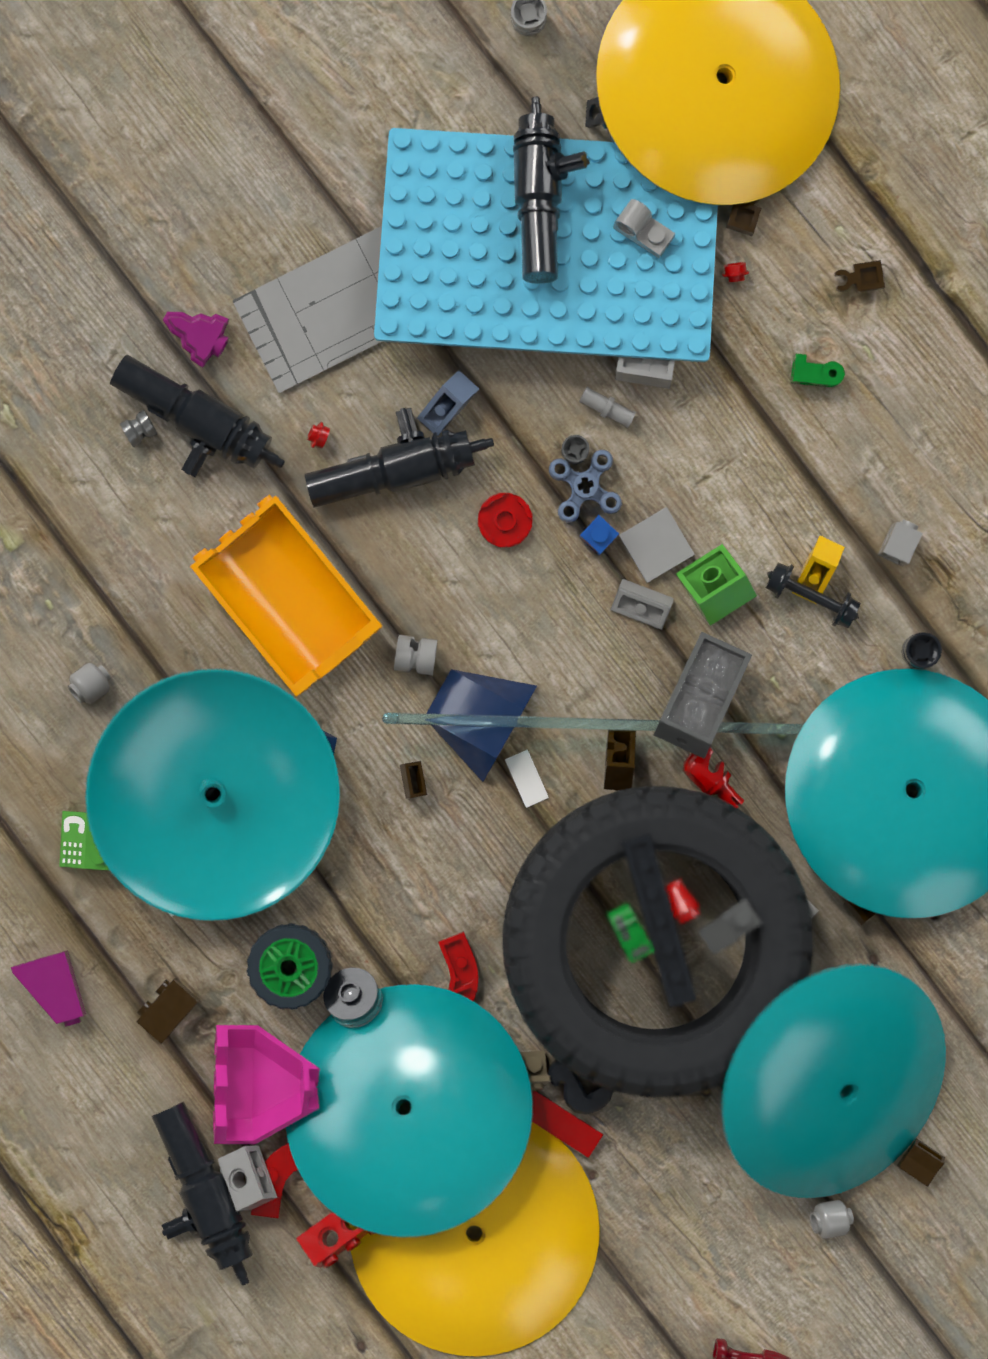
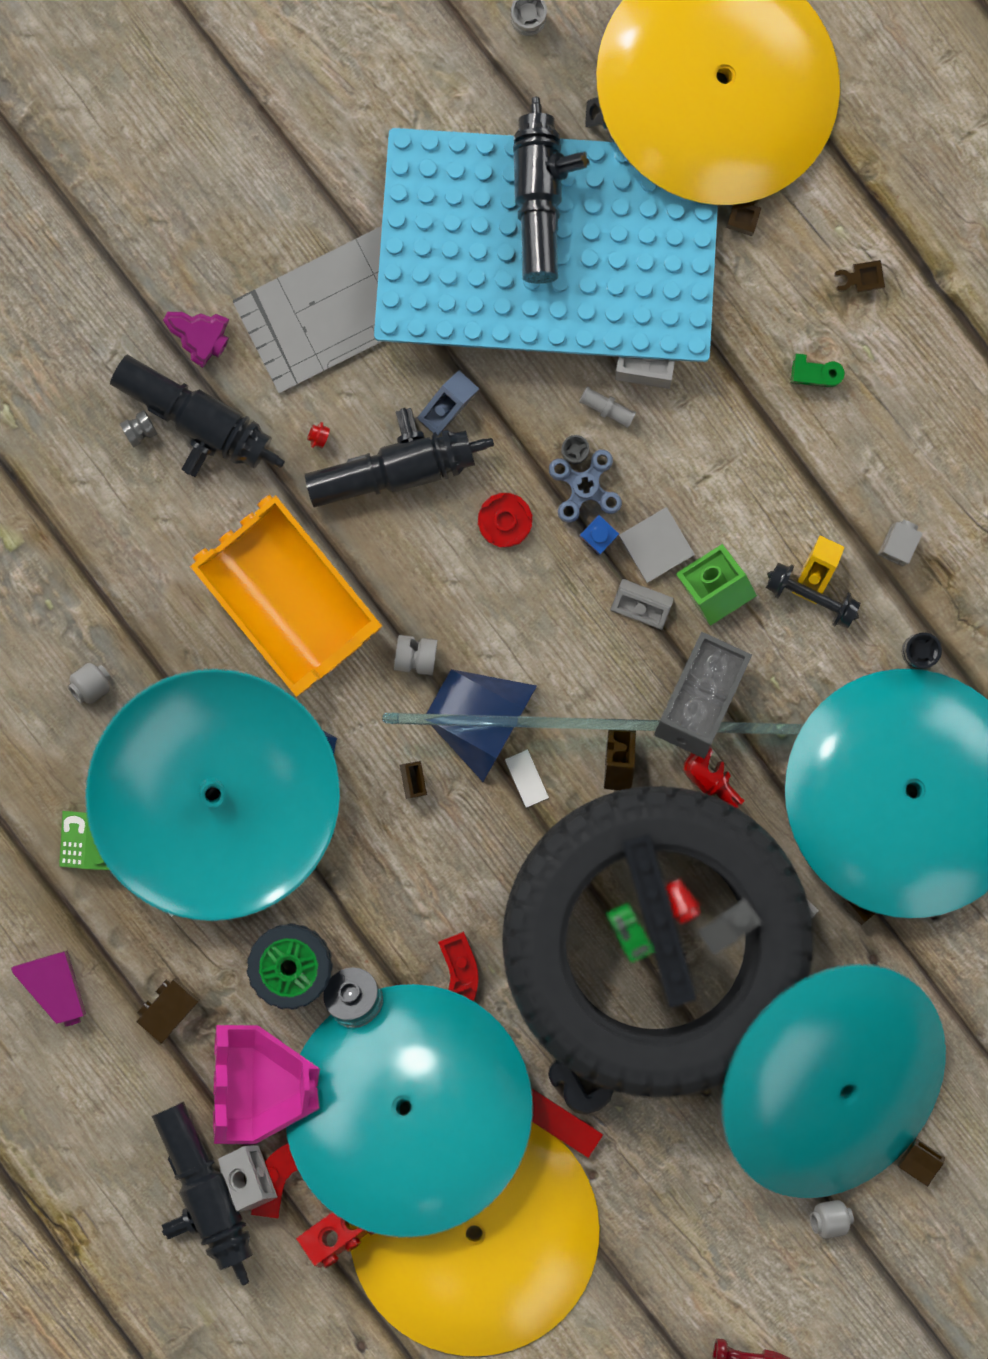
(536, 1068): dark tan bracket -> none
(640, 227): light grey plate -> none
(735, 271): red plate -> none

